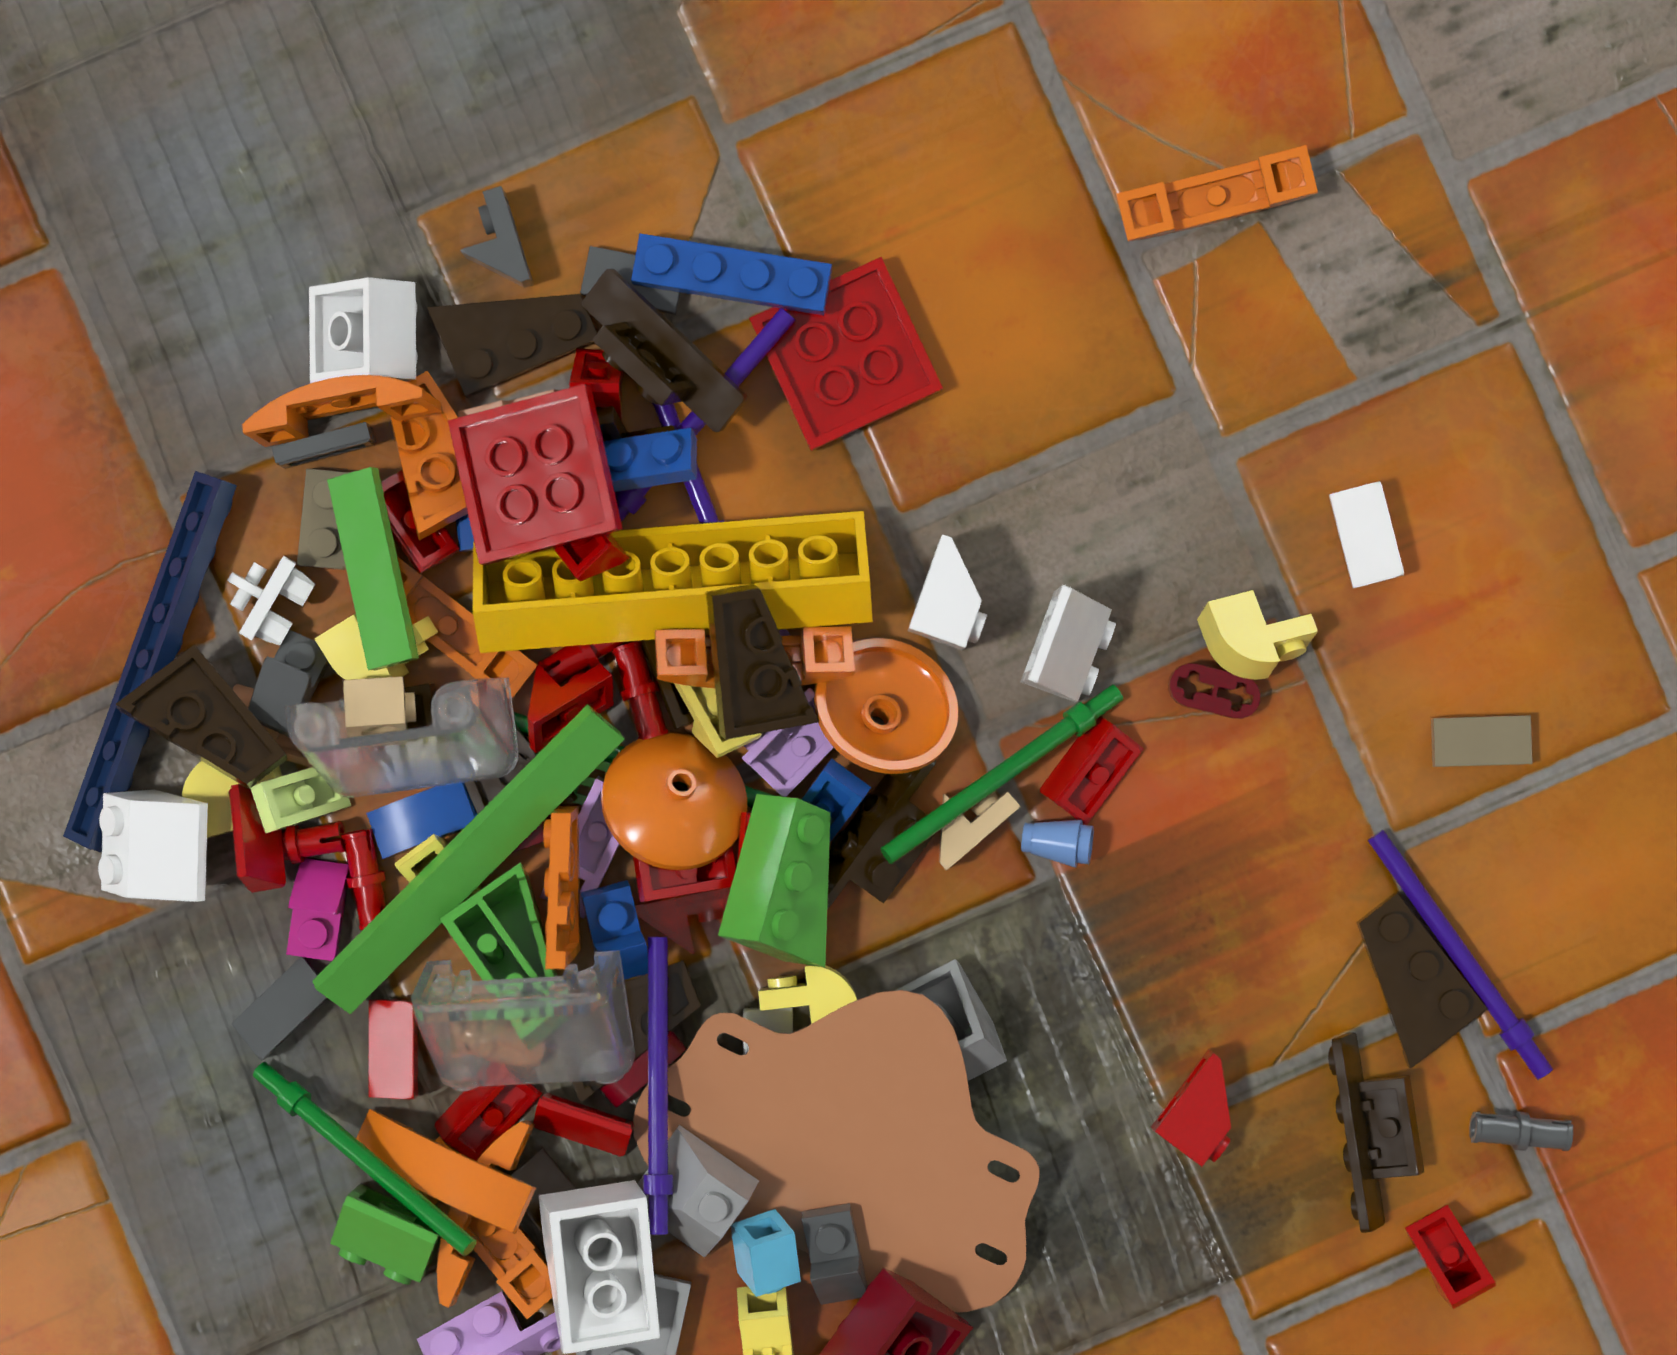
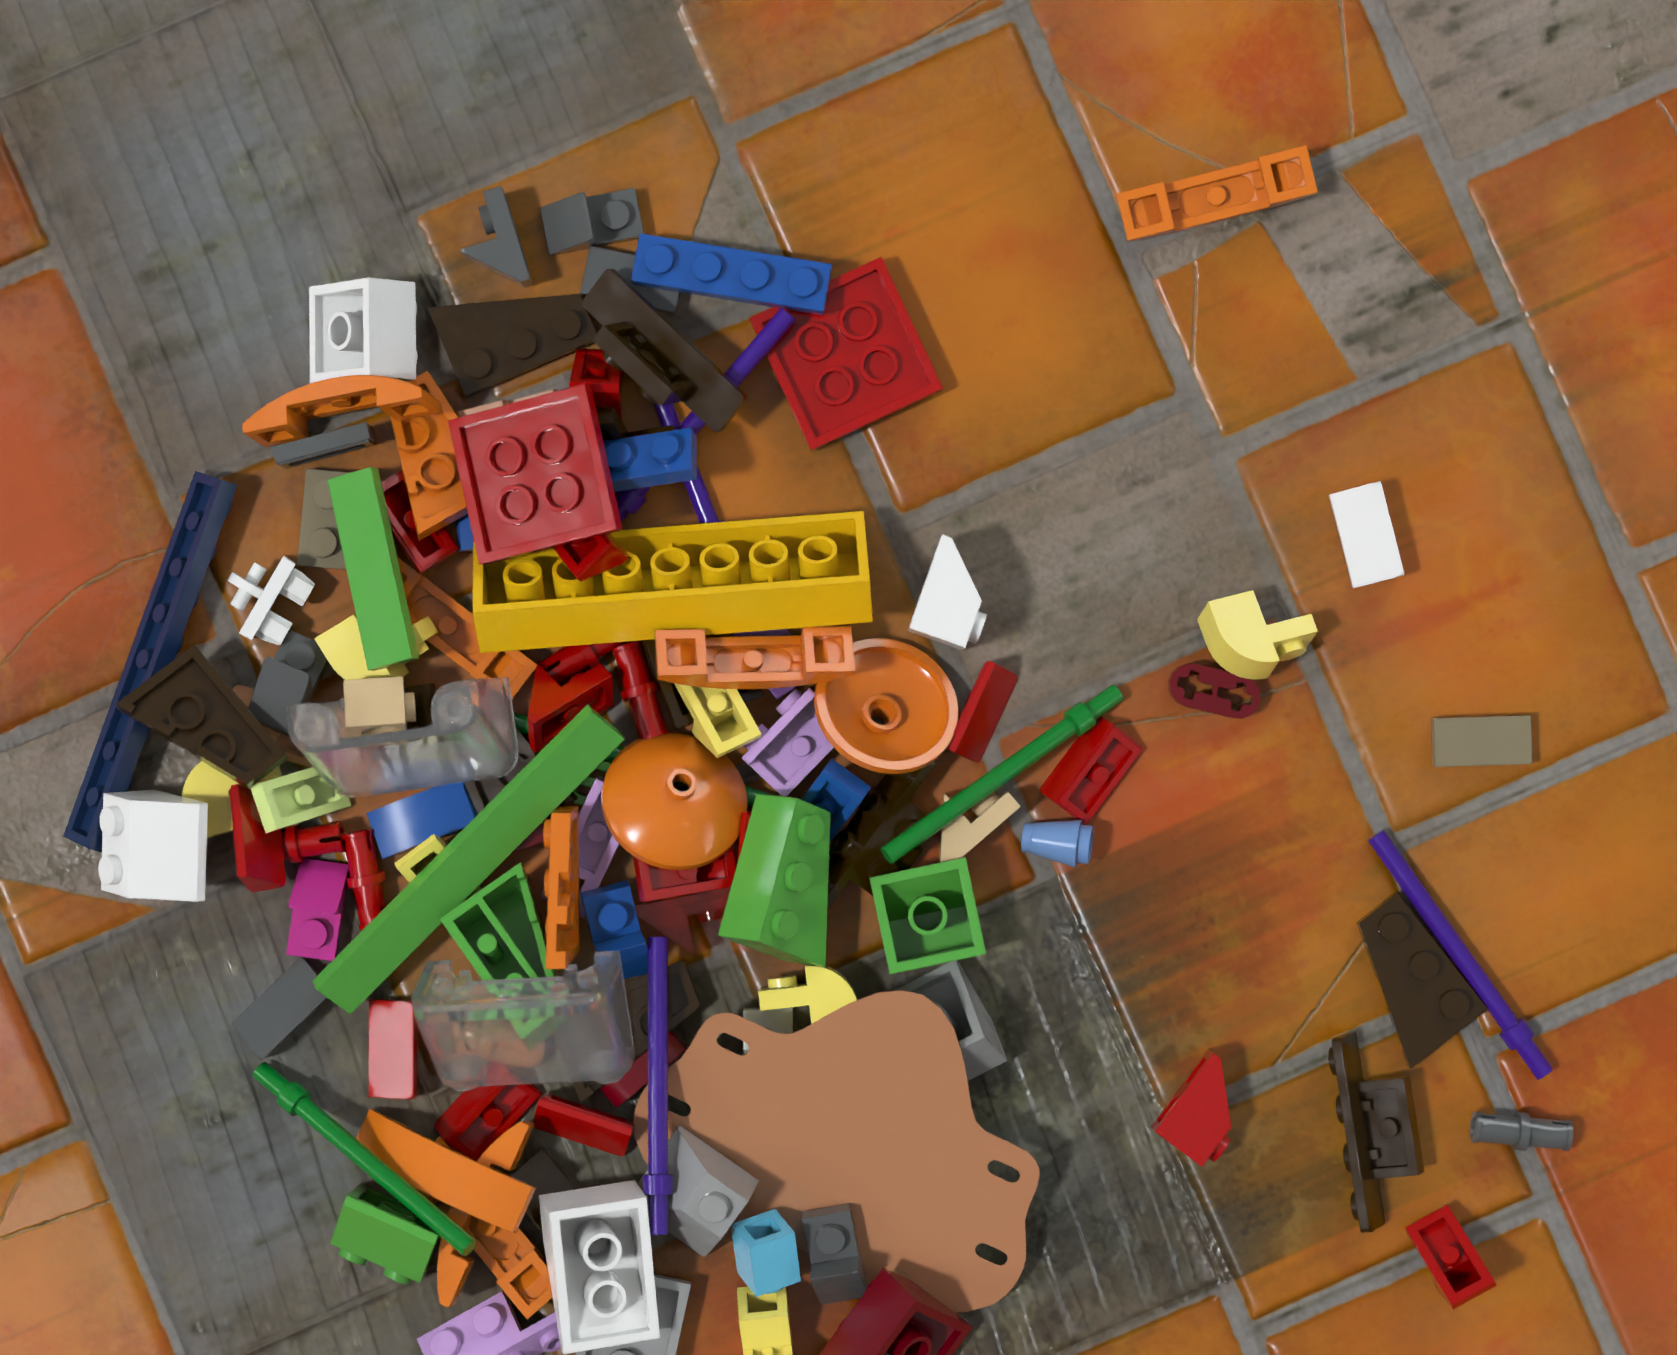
(591, 221): none -> dark grey slope
(751, 669): dark brown wing -> none
(927, 915): none -> bright green slope
(982, 711): none -> red slope
(1068, 644): white slope -> none

